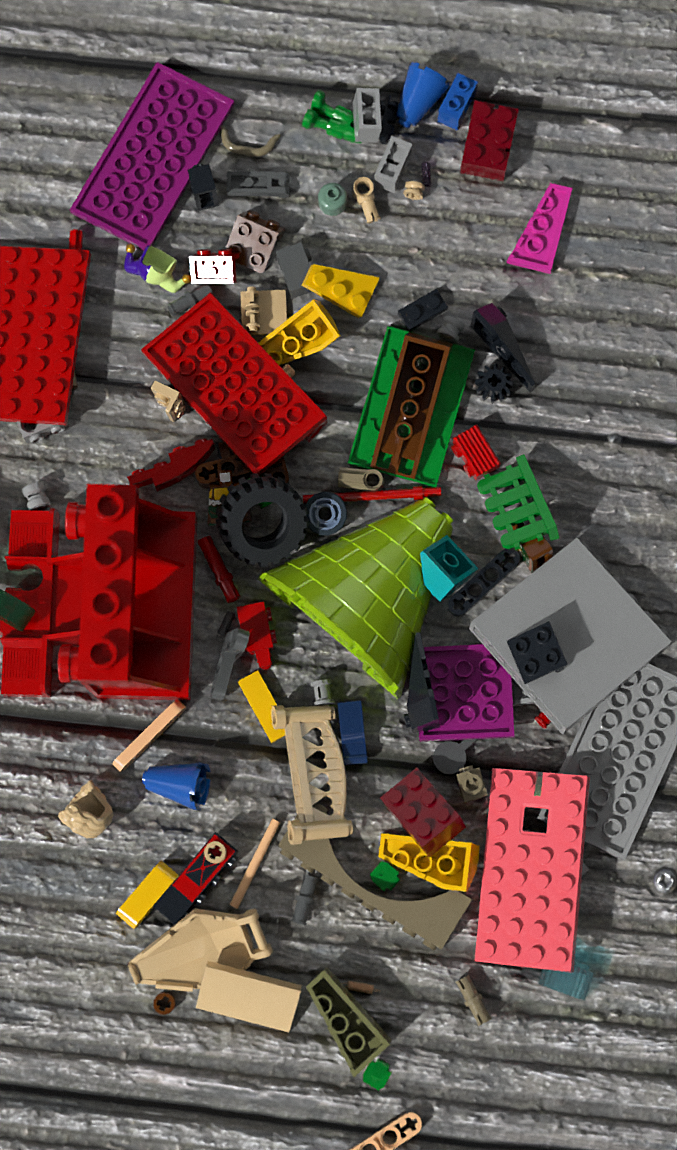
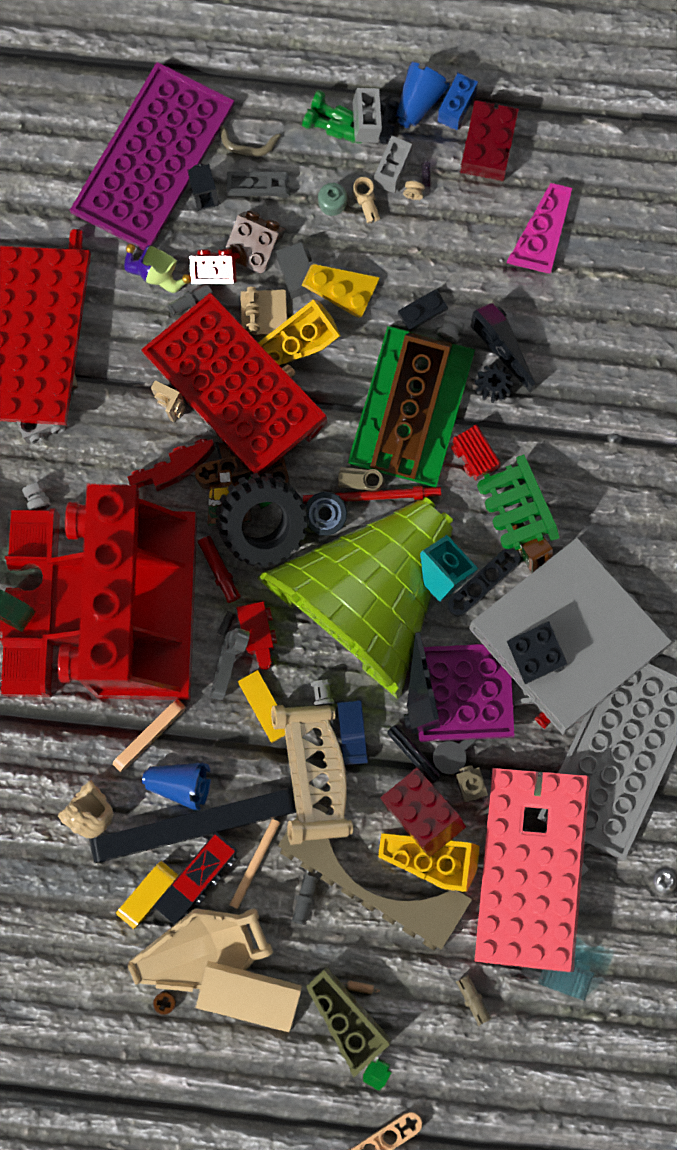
(192, 825): none -> black beam
(212, 845): tan bush -> none
(385, 876): green piece -> none
(413, 754): none -> black axle

